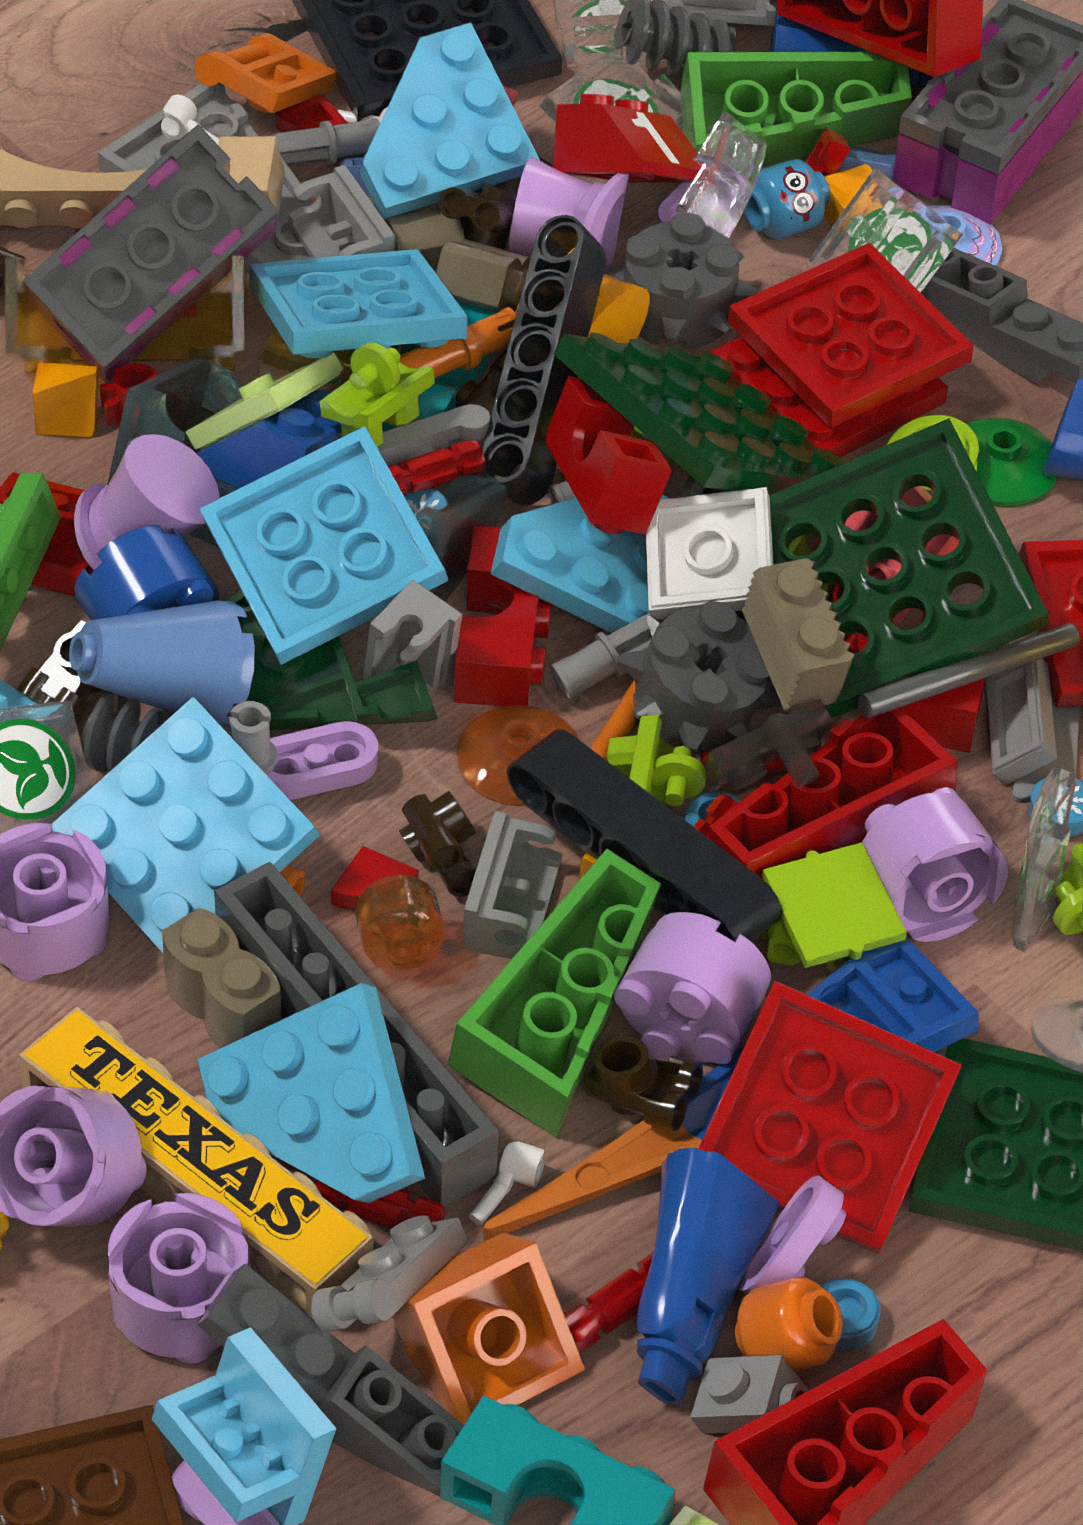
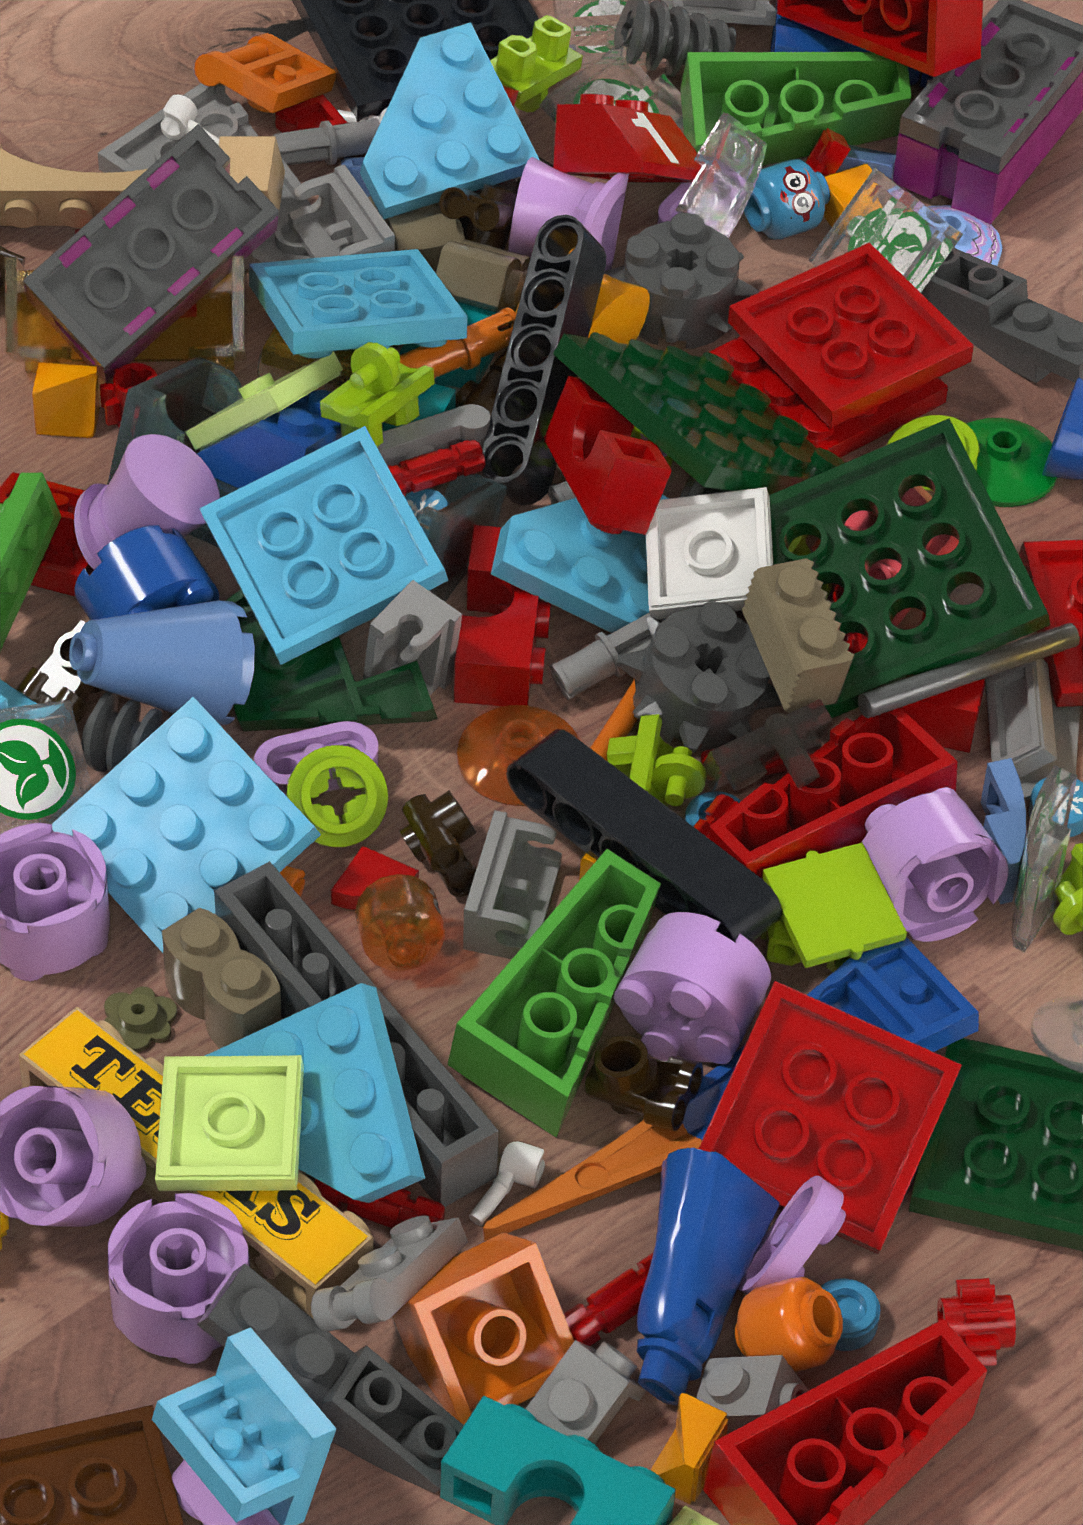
(141, 1017): none -> olive plant
(230, 1123): none -> yellowish green plate
(252, 733): light grey pin -> none
(351, 770): none -> lime gear
(536, 61): none -> lime hips
(586, 1391): none -> light grey bracket
(688, 1451): none -> light orange slope
(980, 1318): none -> red gear
(1005, 818): none -> medium blue slope

